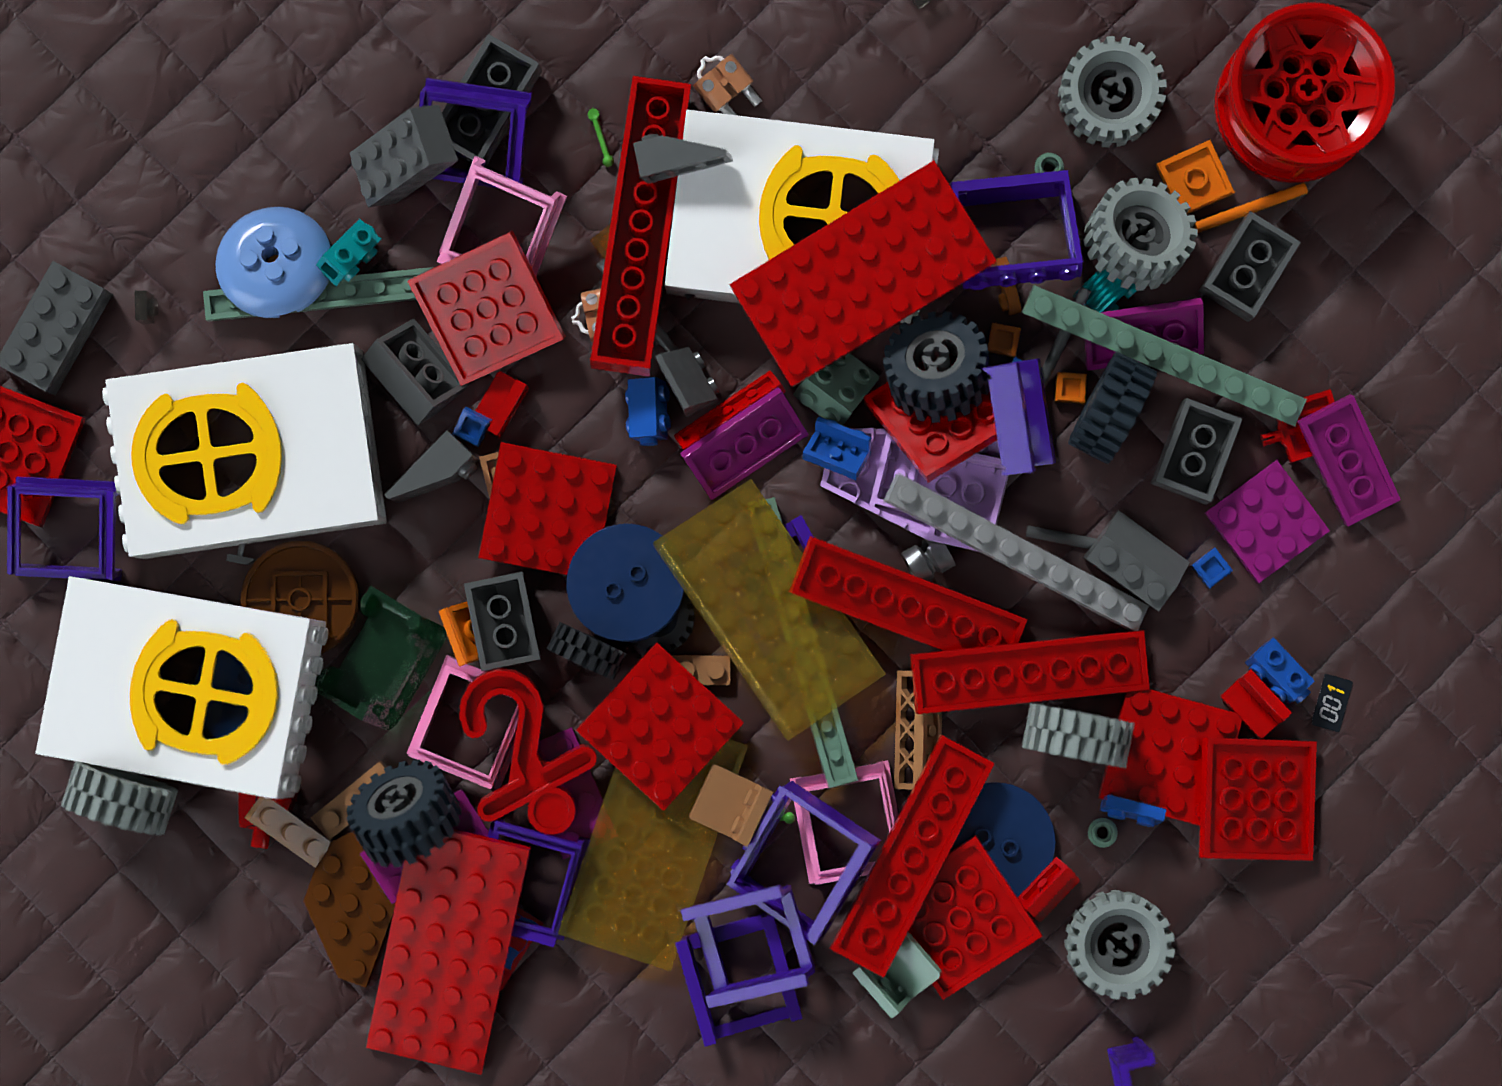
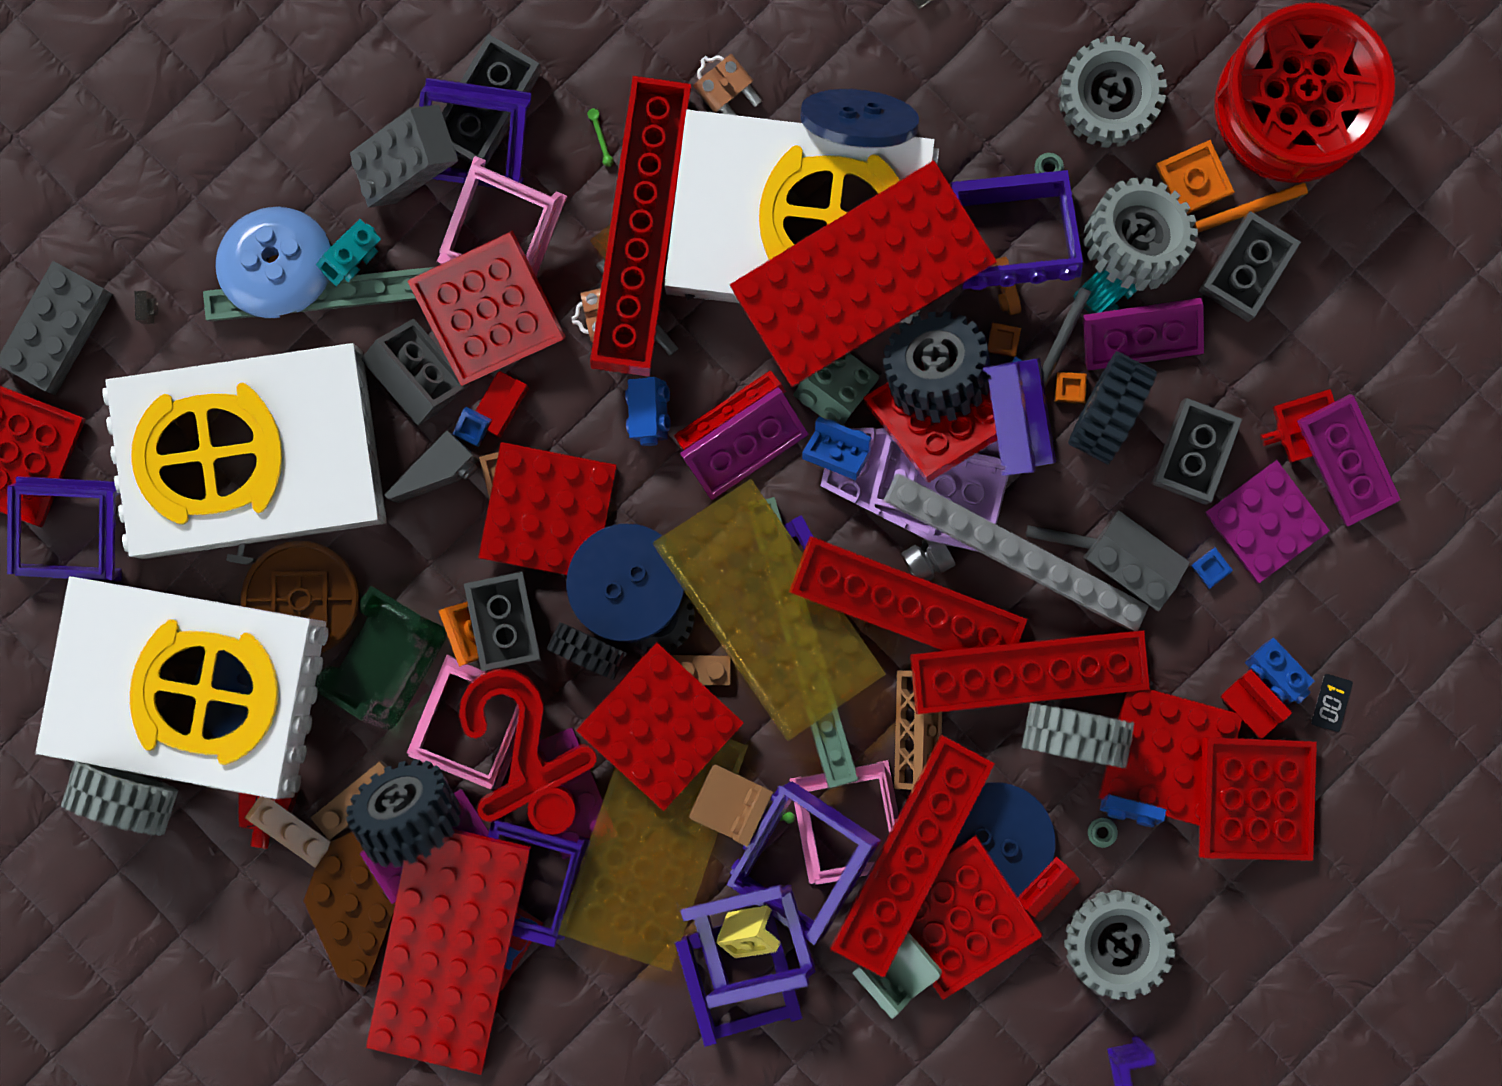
(670, 157): dark grey slope -> none
(687, 380): dark grey slope -> none
(745, 933): none -> light yellow panel
(859, 118): none -> dark blue plate
(1164, 355): sand green plate -> none

